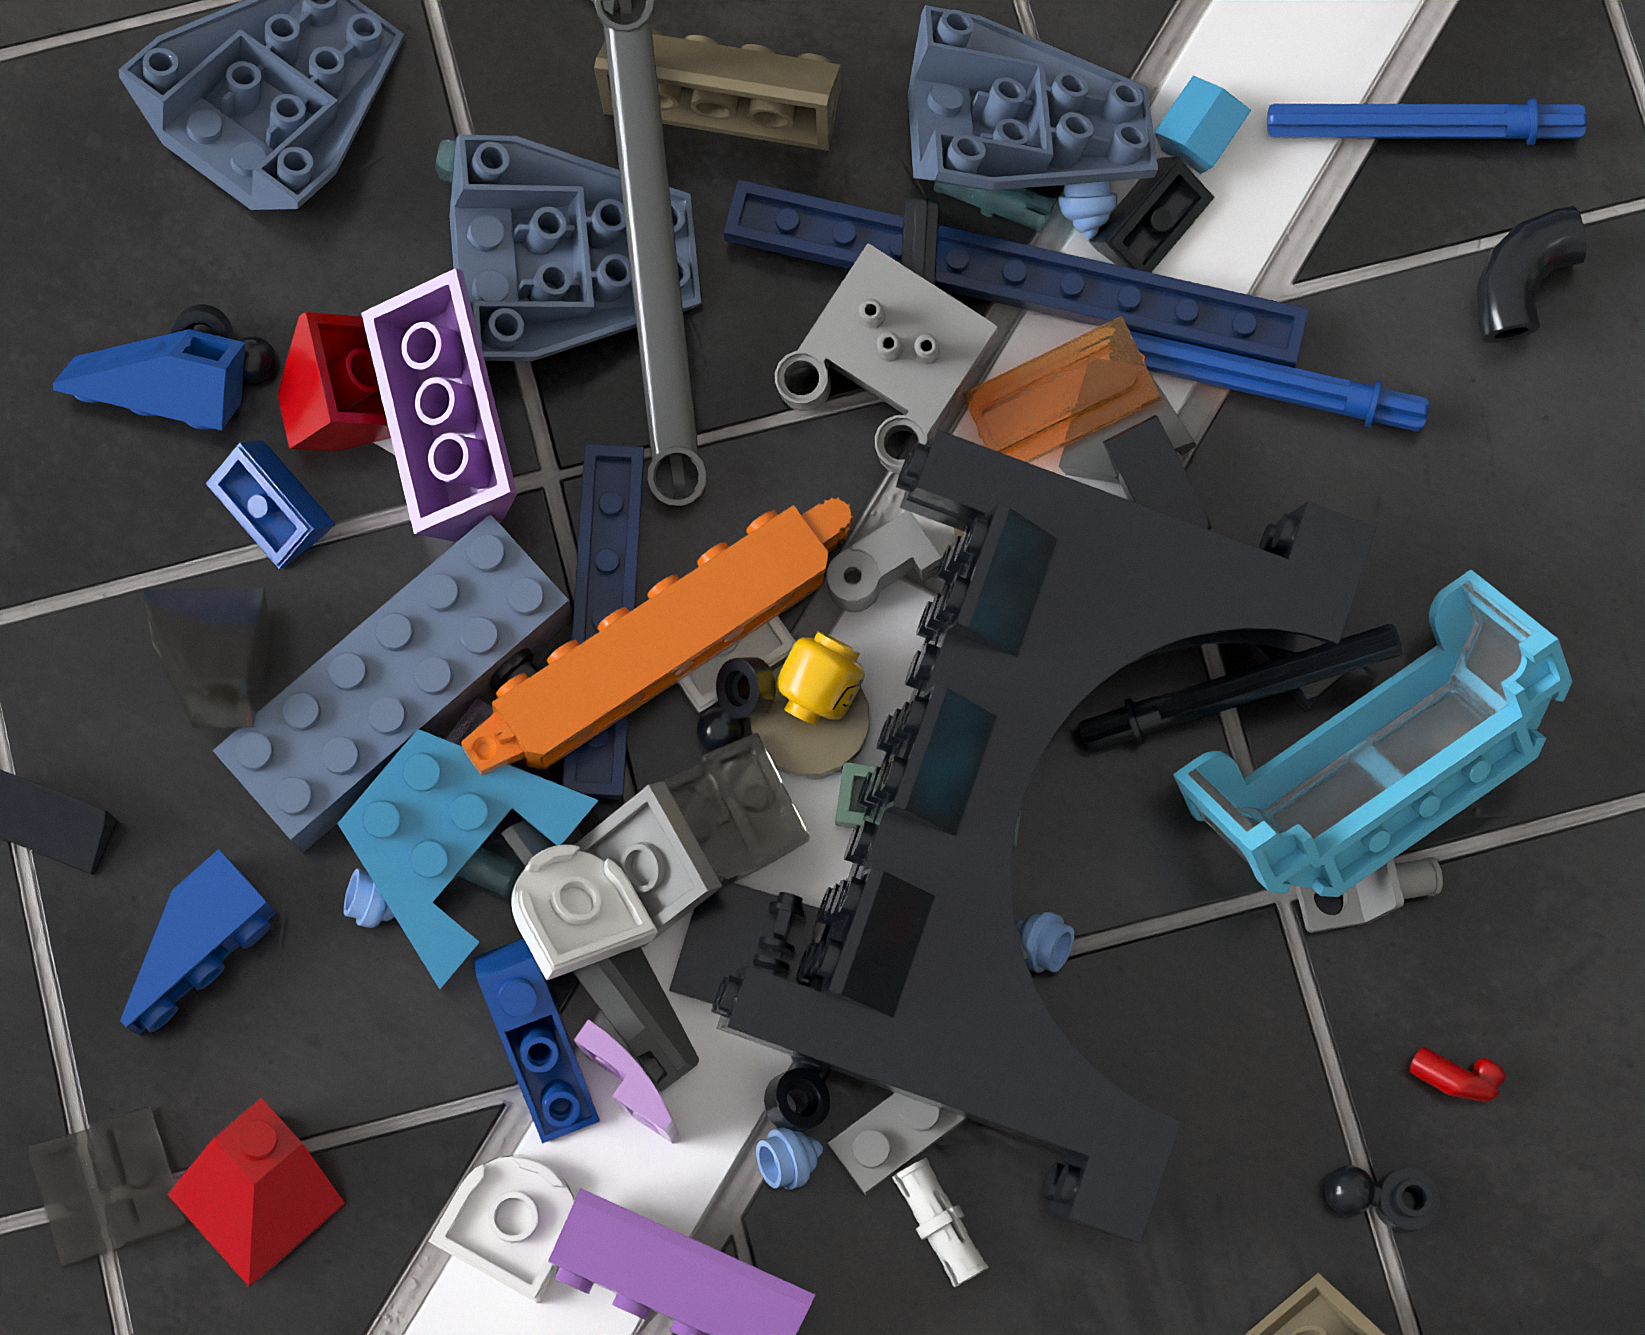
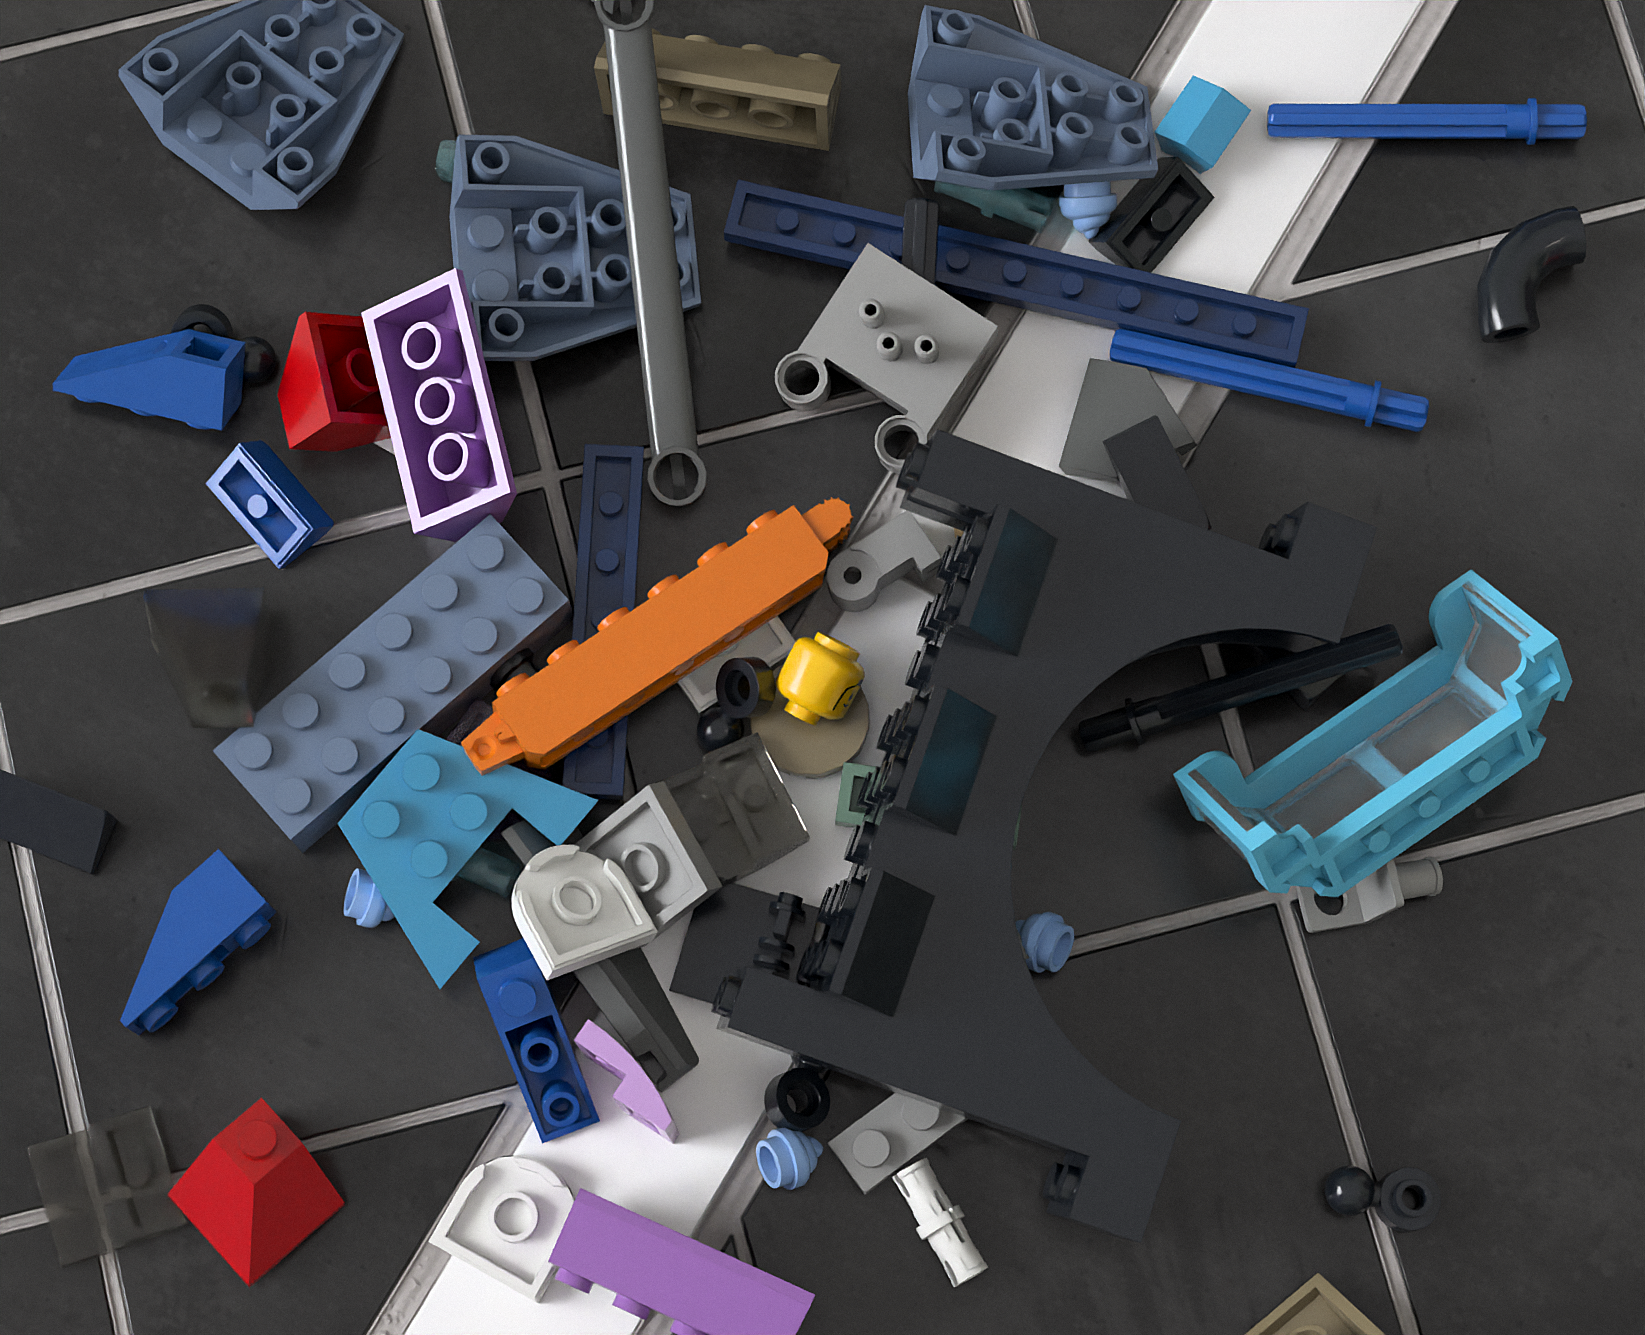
(1063, 394): clear orange piece -> none
(1454, 1080): red arm -> none

